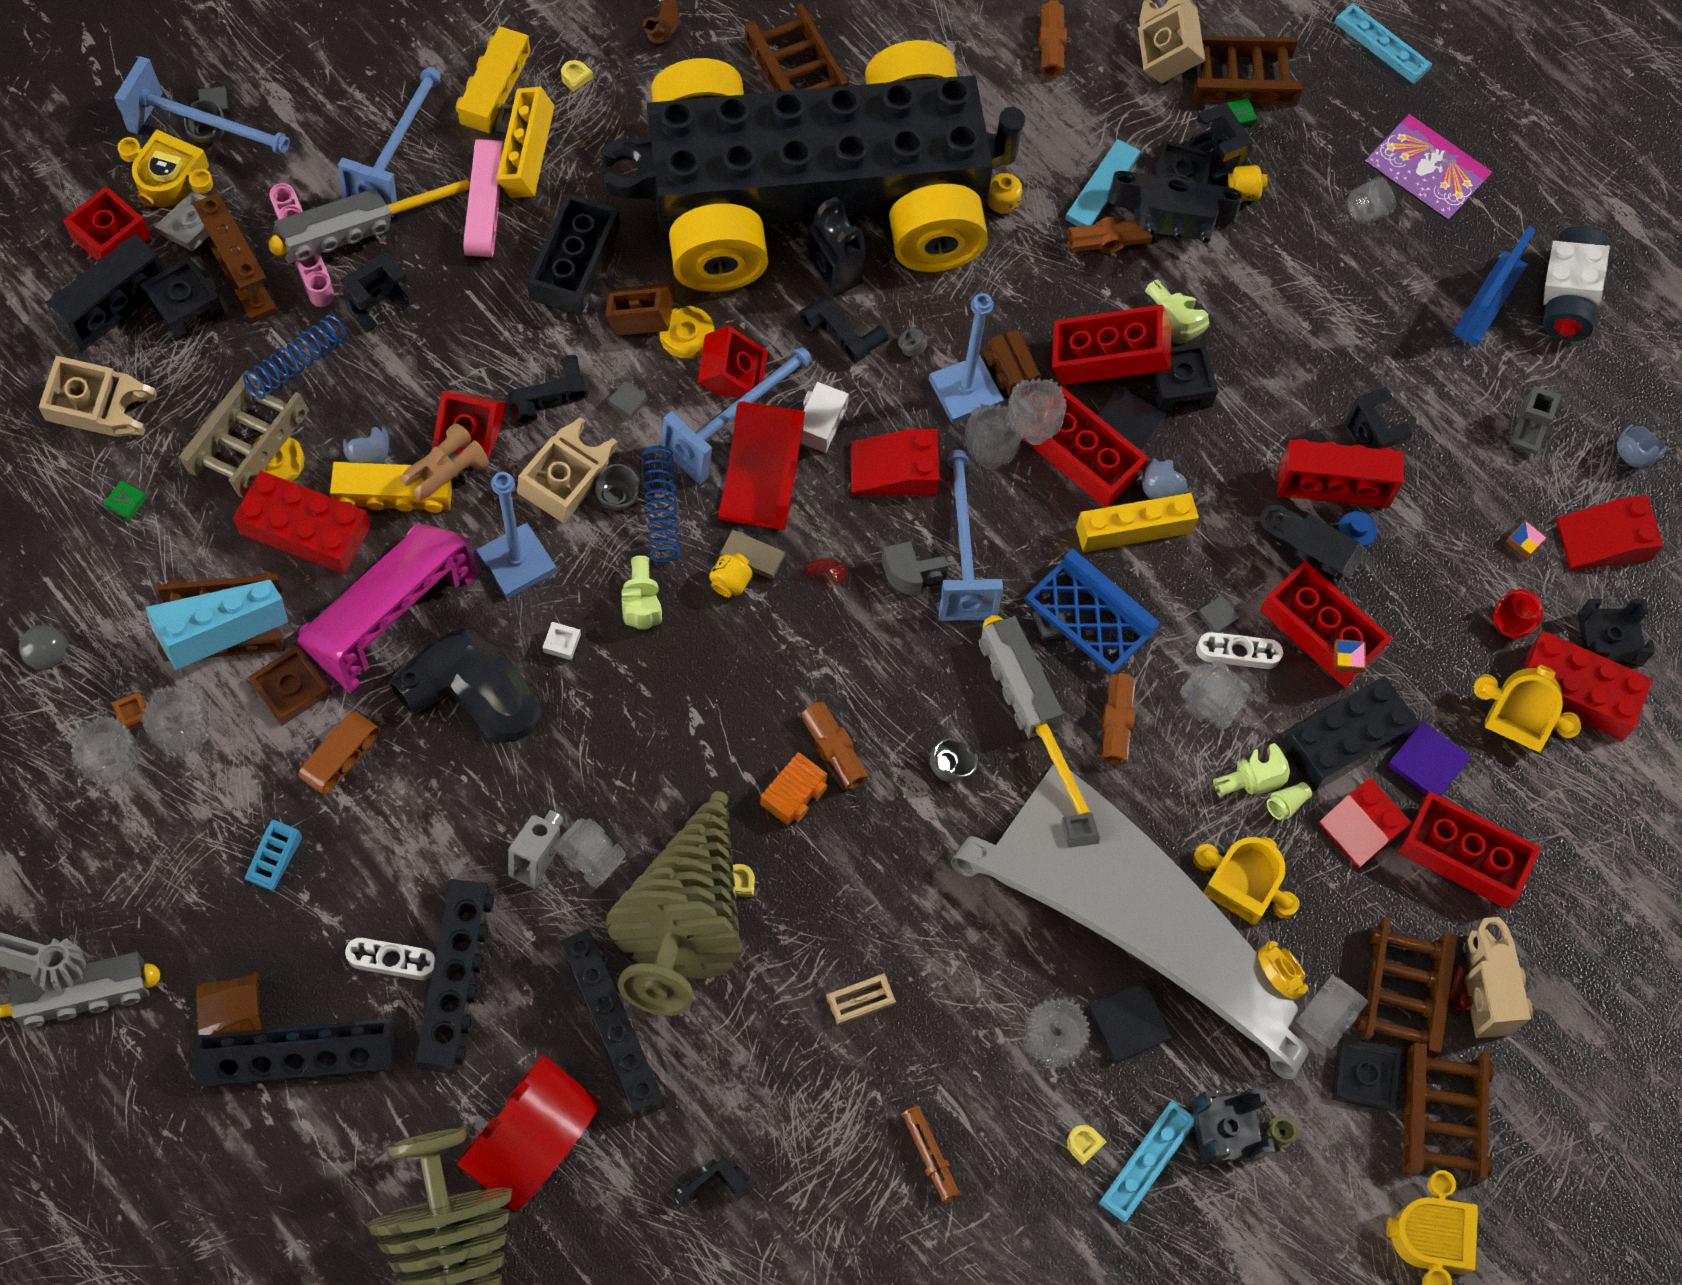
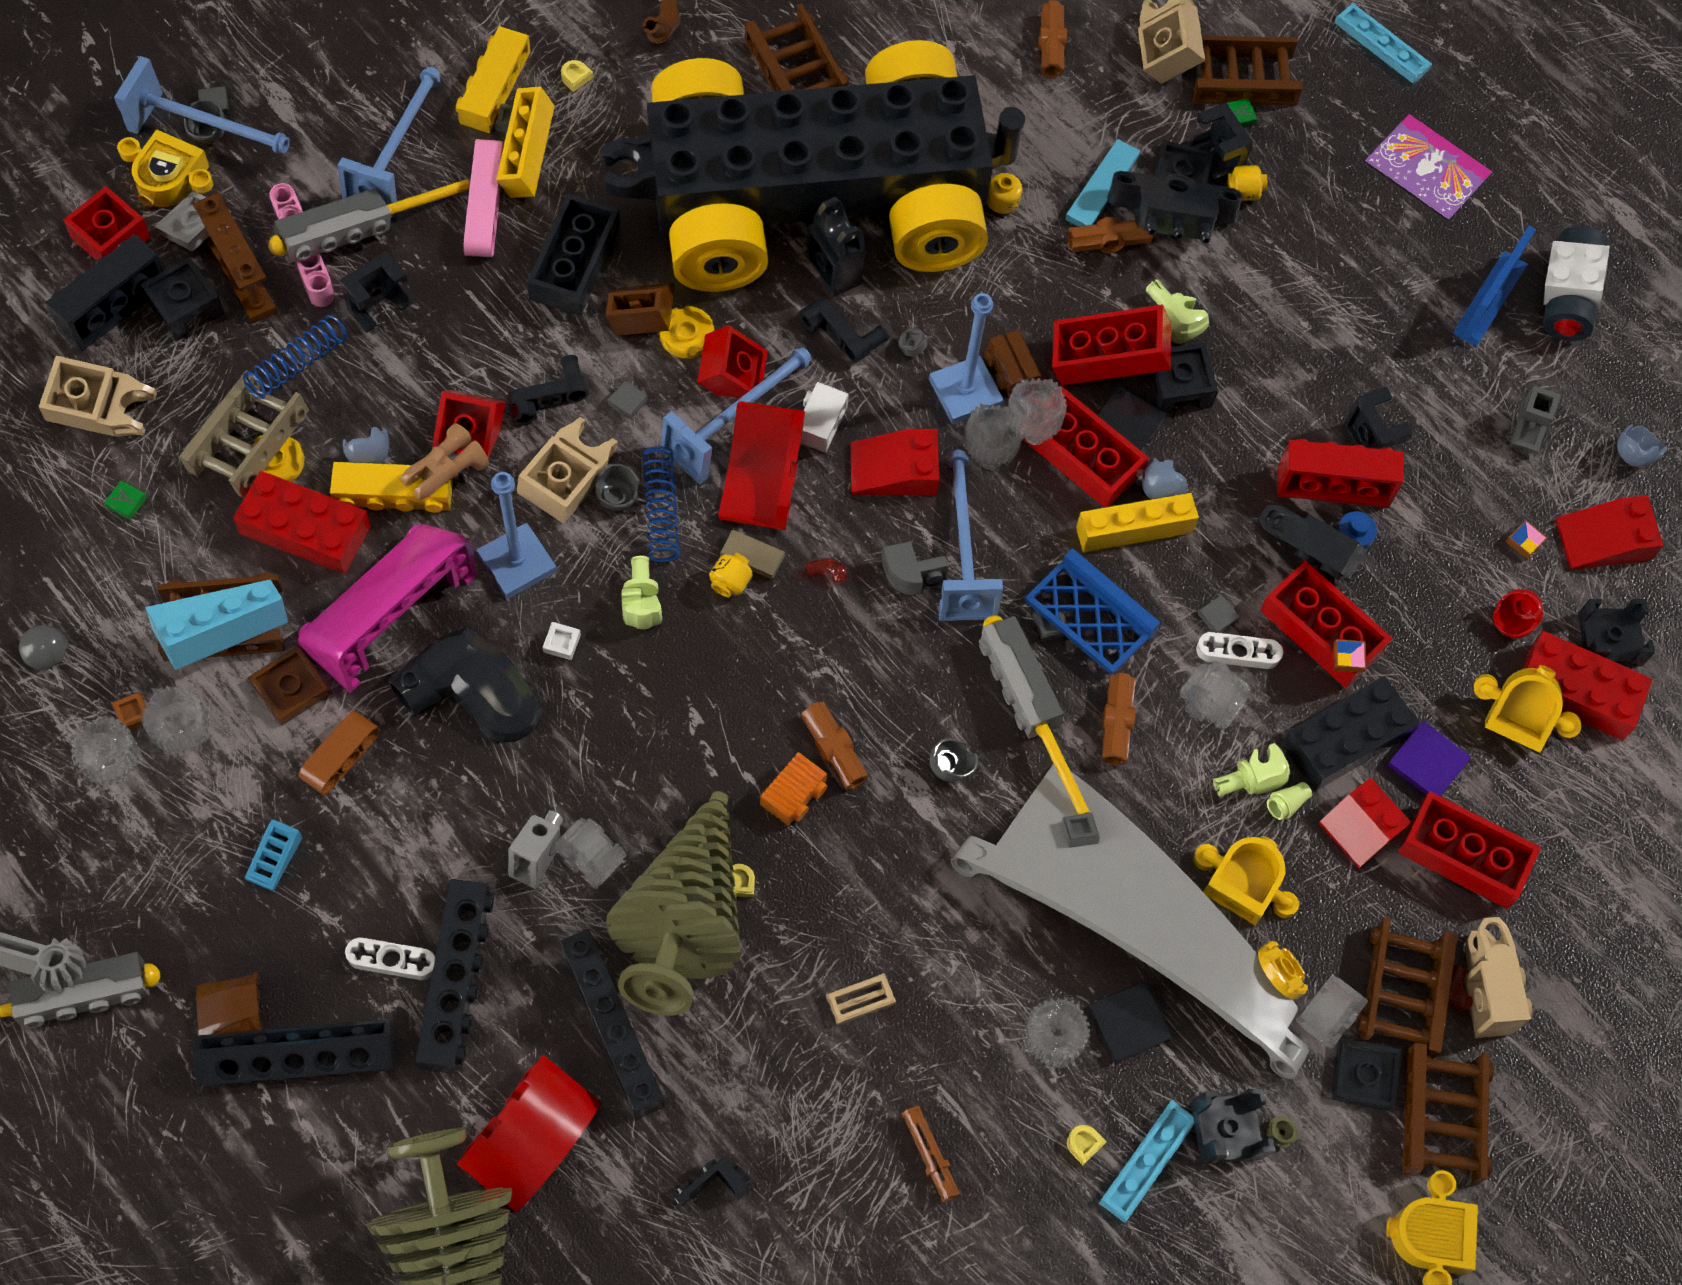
(1371, 201): clear helmet -> none

